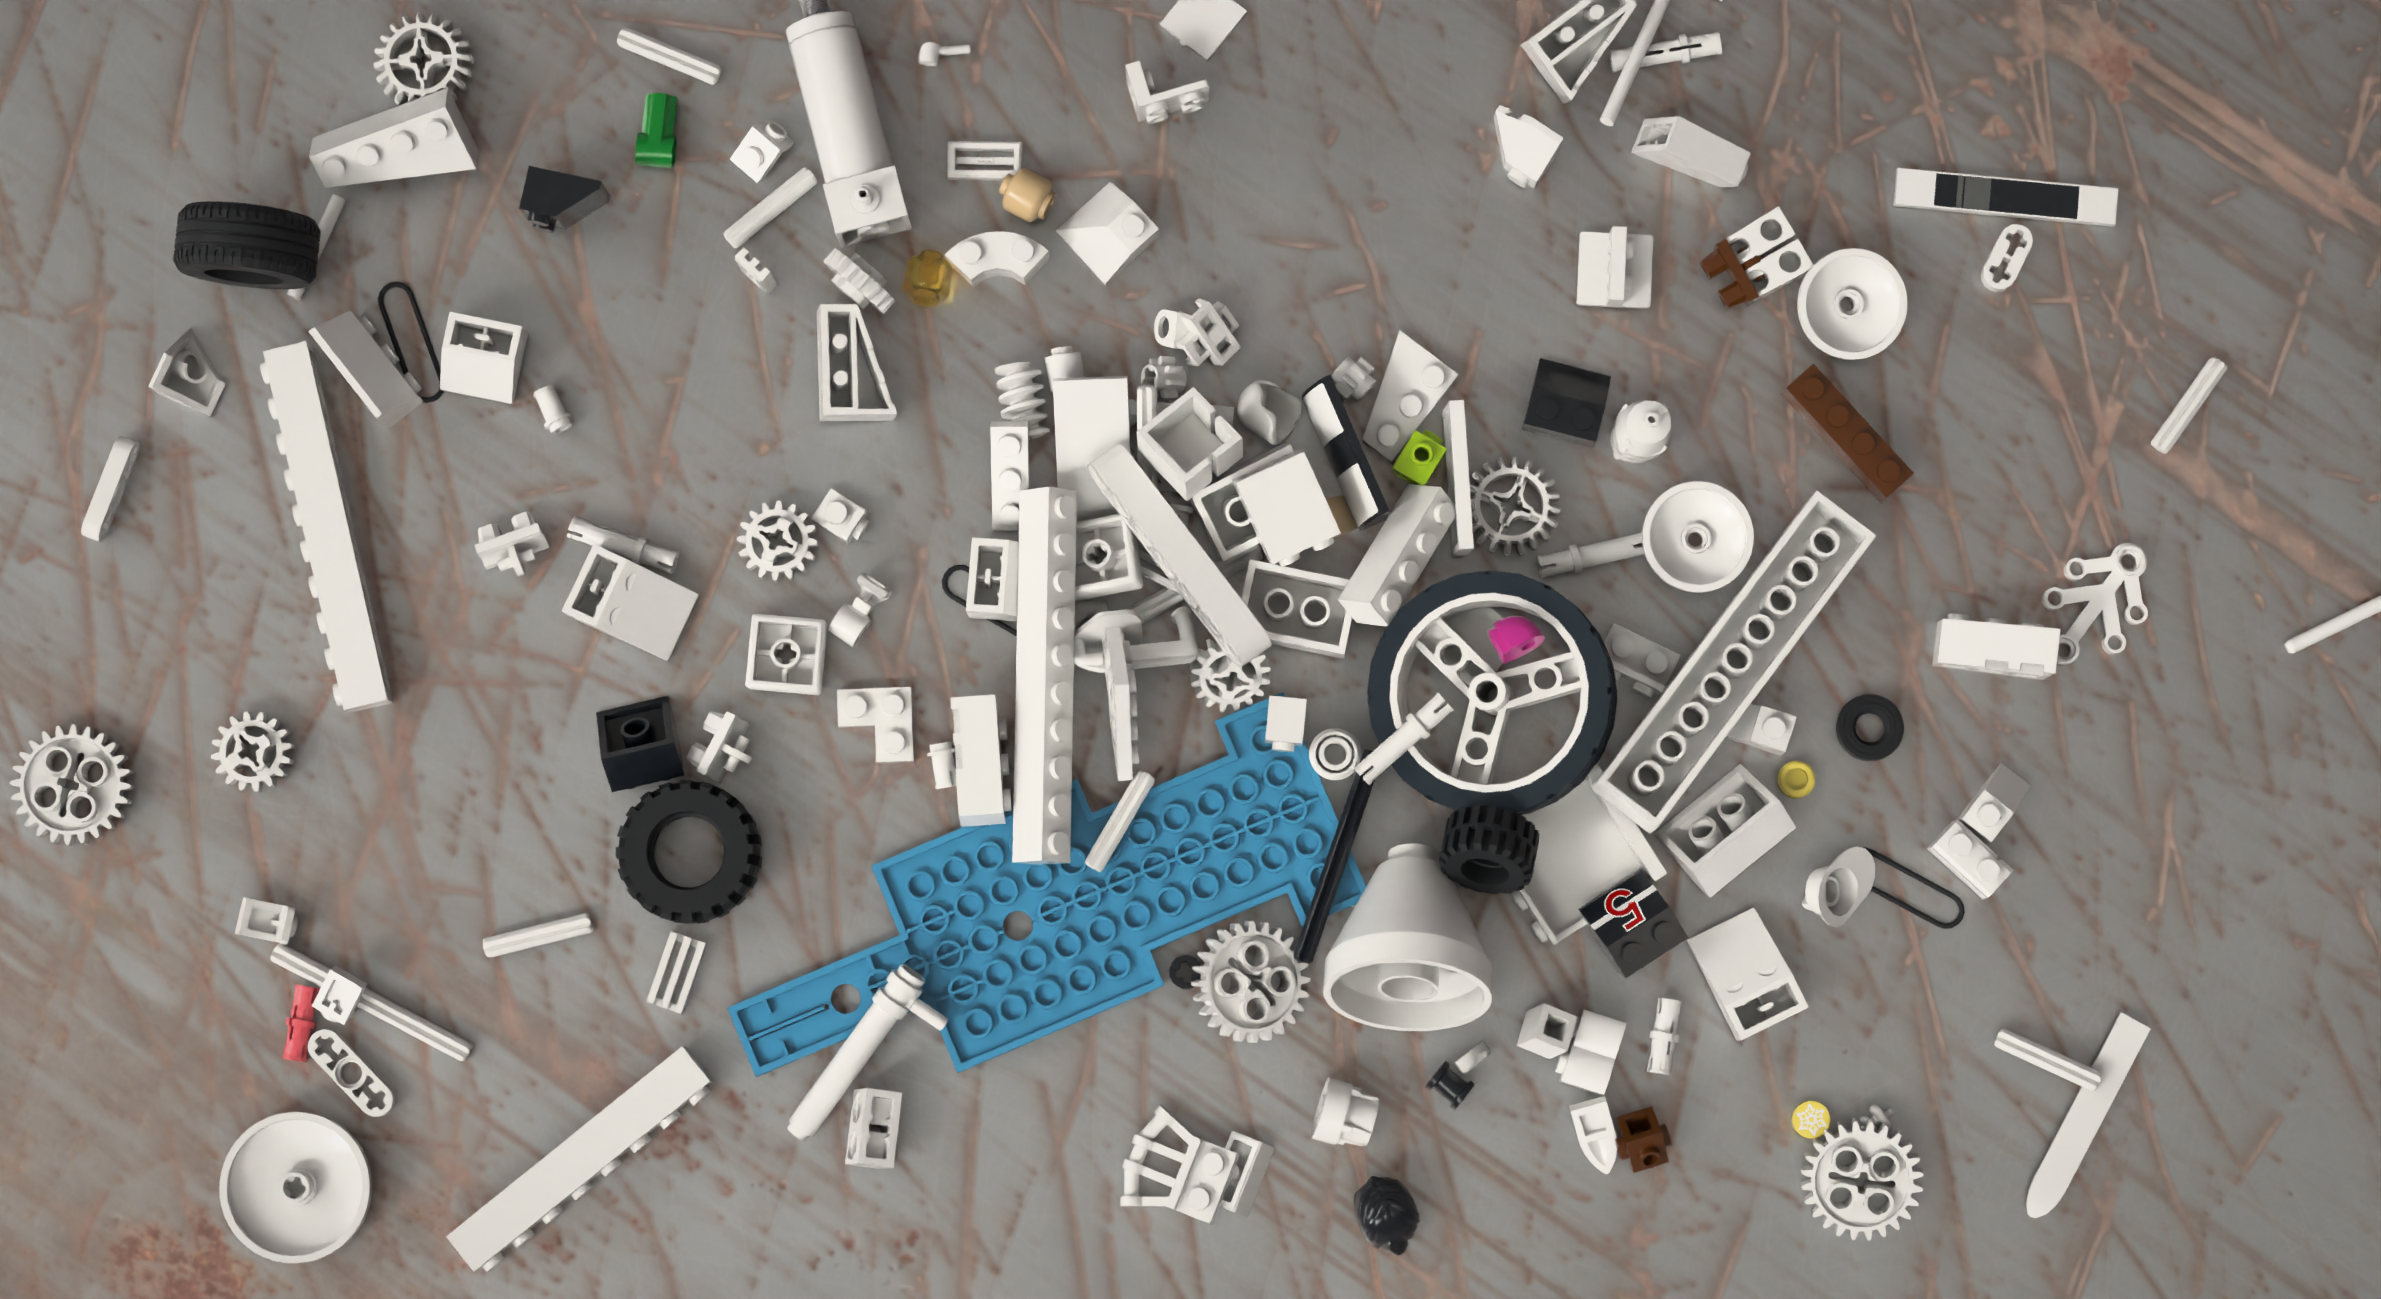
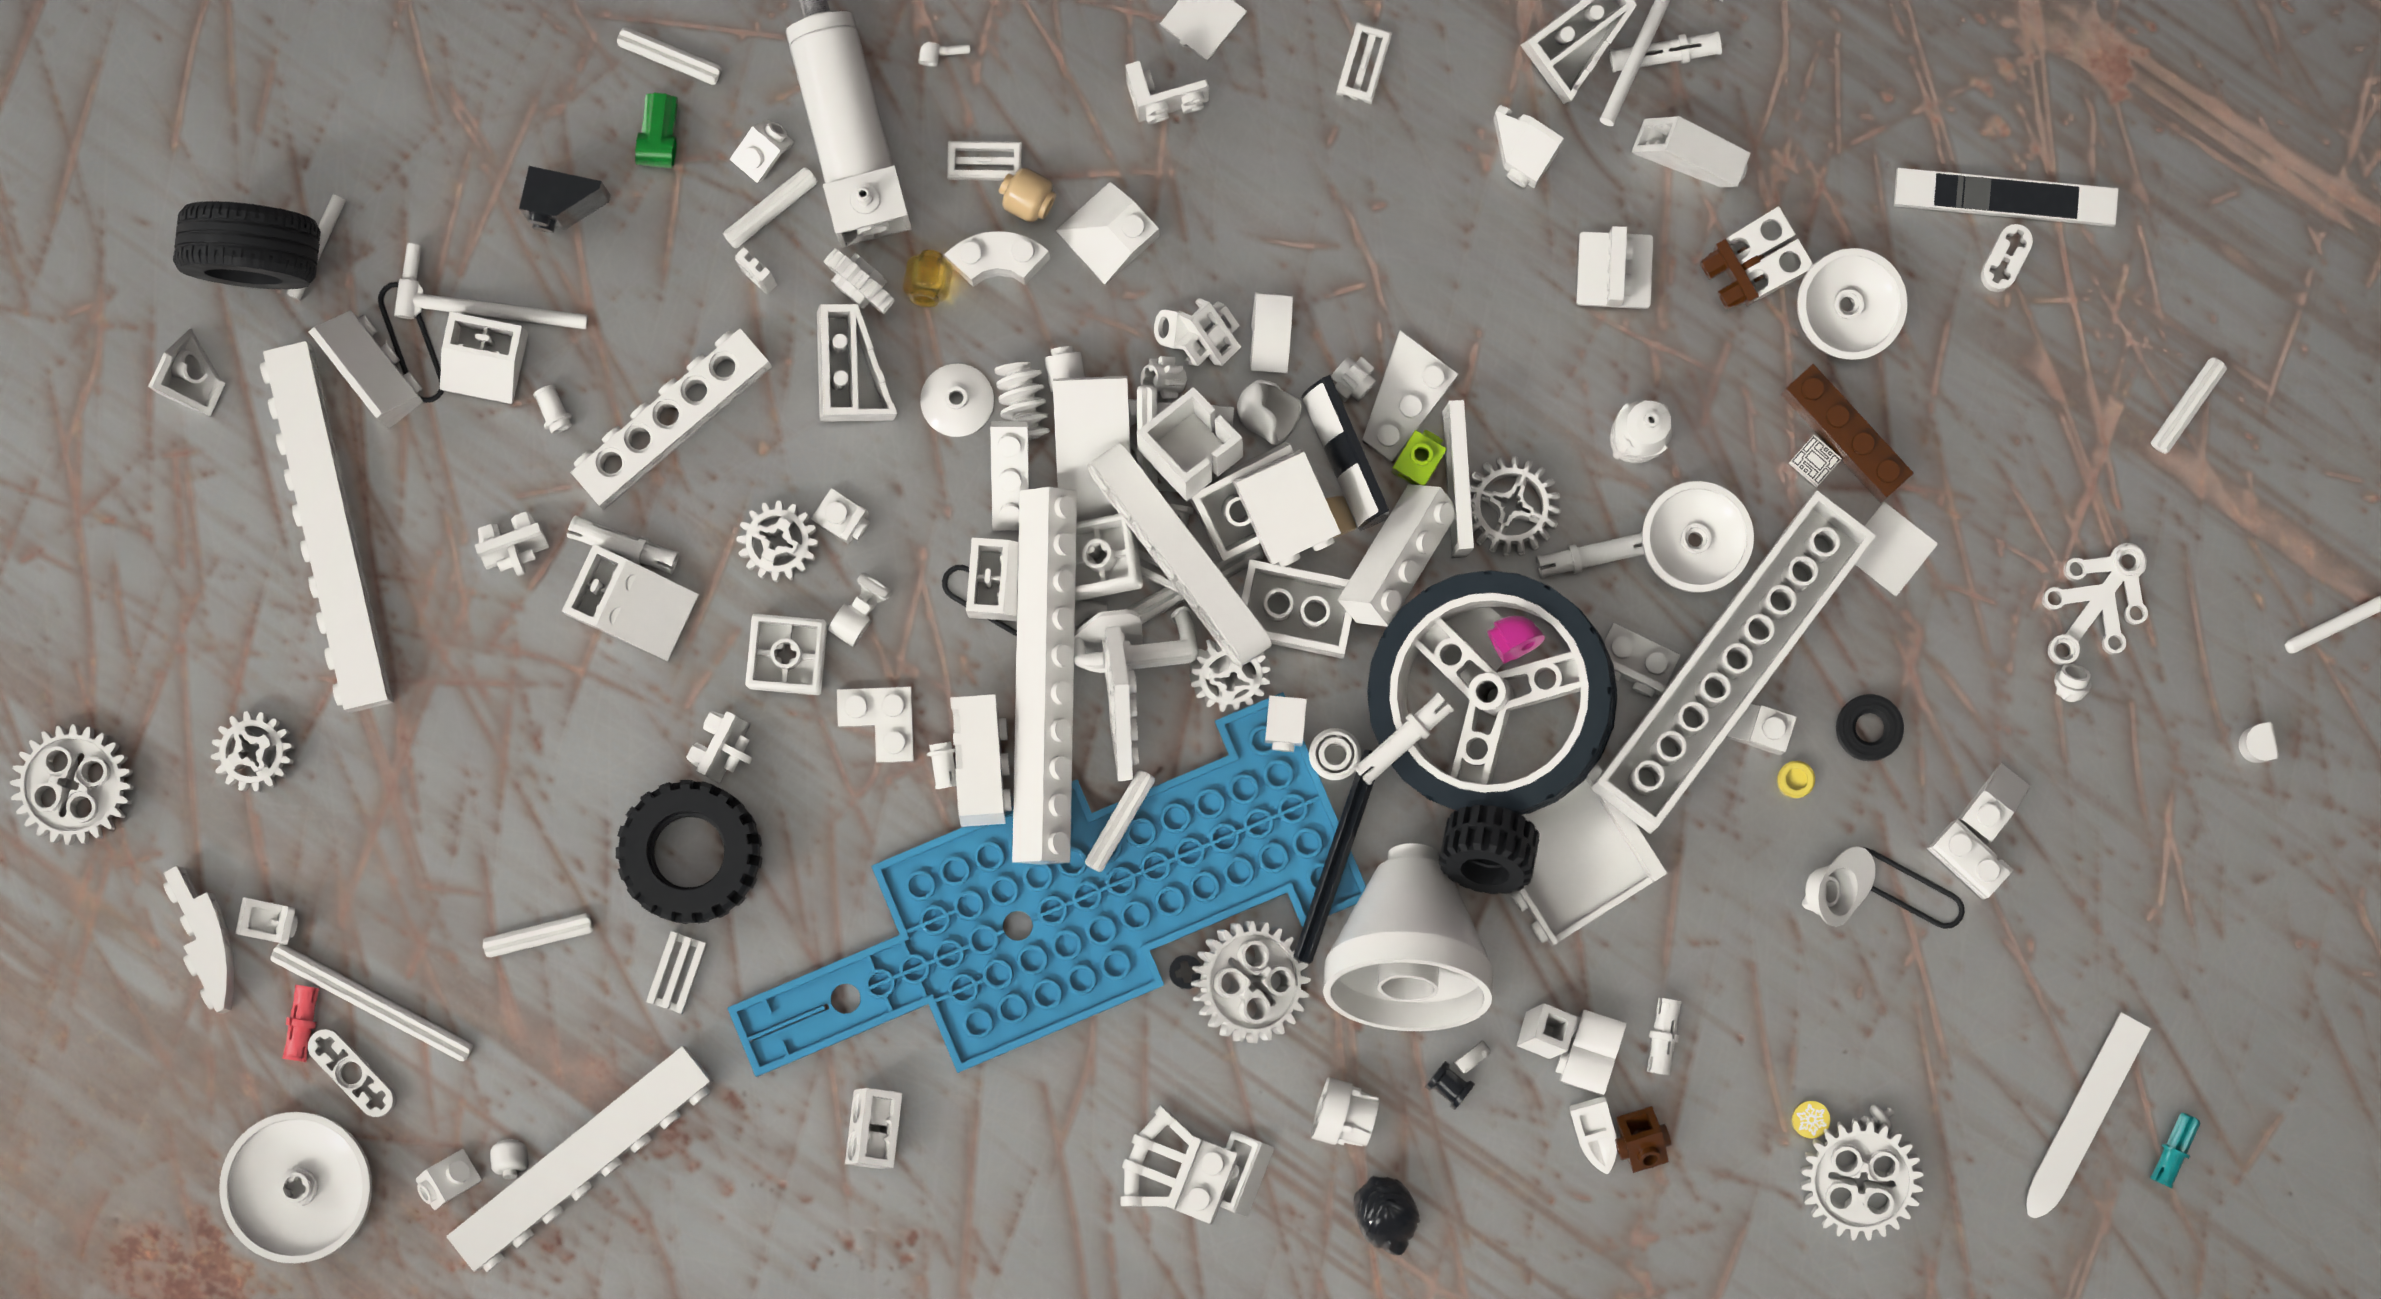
(110, 488): white beam -> none
(211, 952): none -> white slope
(339, 996): white bracket -> none
(397, 143): white wedge -> none
(408, 62): white gear -> none
(412, 299): none -> white bar
(447, 1179): none -> white bracket
(509, 1158): none -> white piece
(639, 744): black slope -> none
(664, 439): none -> white brick
(887, 1007): white cylinder -> none
(968, 415): none -> white dish
(1271, 332): none -> white slope
(1355, 92): none -> white tile
(1566, 403): black slope -> none
(1633, 924): black slope -> none
(1725, 830): white slope -> none
(1747, 974): white slope -> none
(1815, 461): none -> white tile
(1895, 550): none -> white sticker
(1996, 647): white wedge -> none
(2048, 1059): white axle -> none
(2072, 682): none -> white plate
(2175, 1150): none -> teal axle
(2259, 743): none -> white brick

